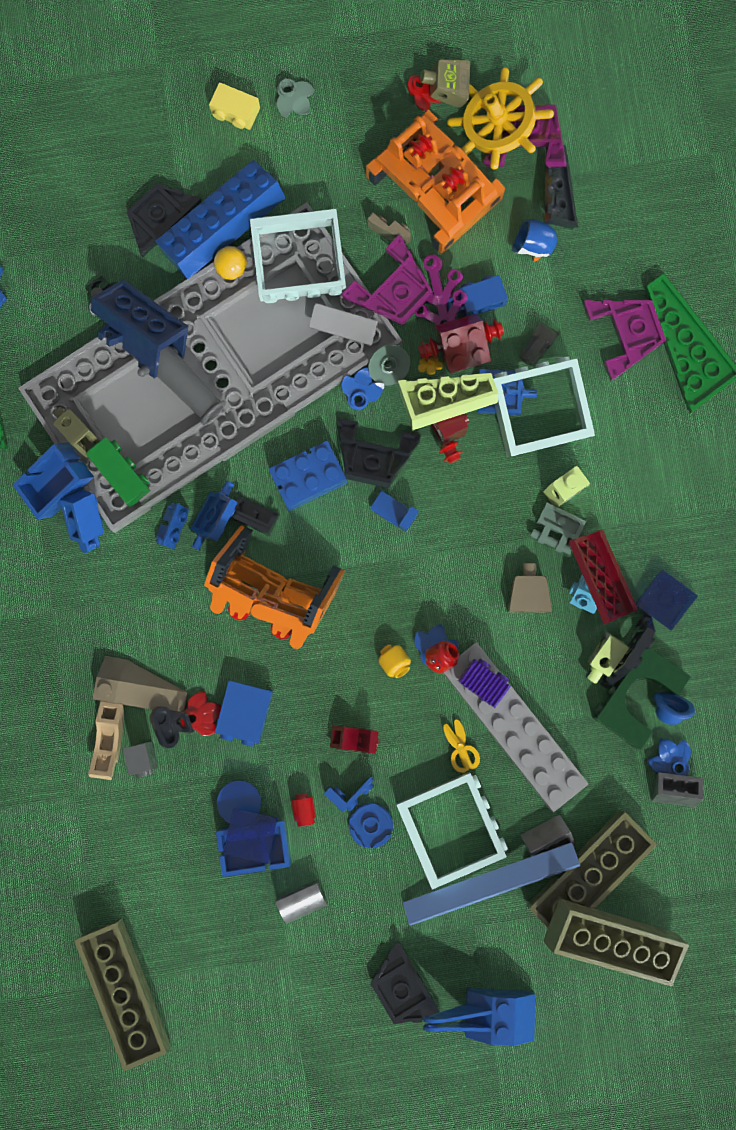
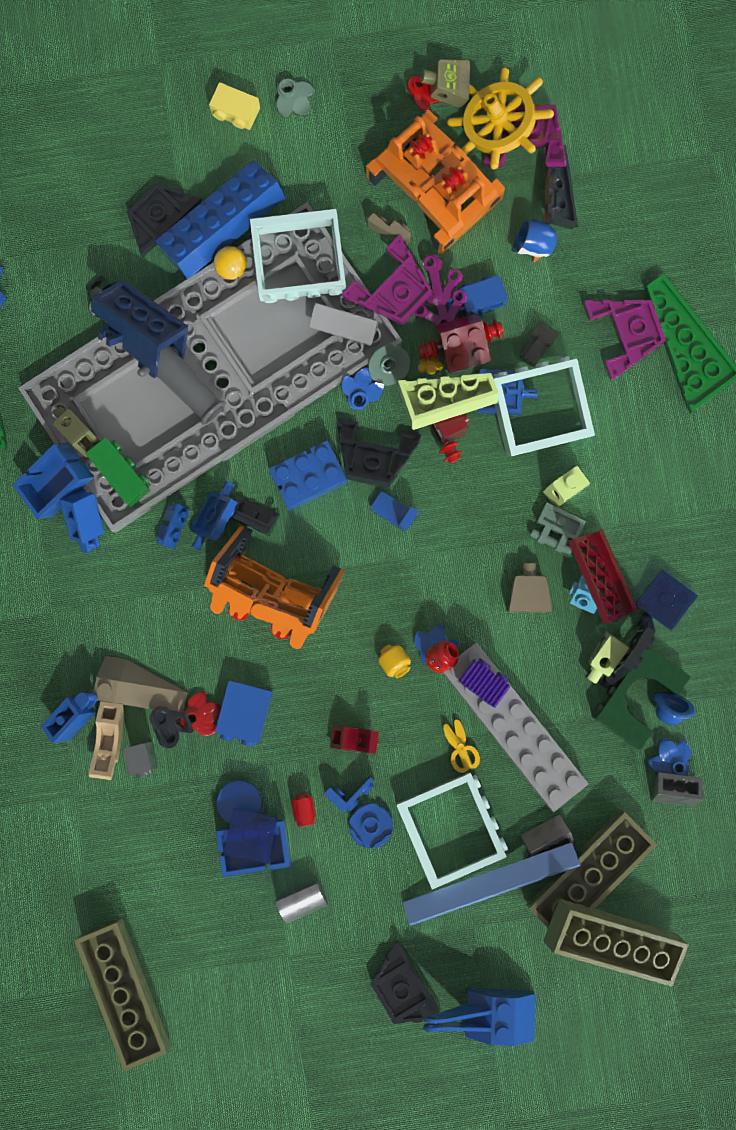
(70, 717): none -> blue brick

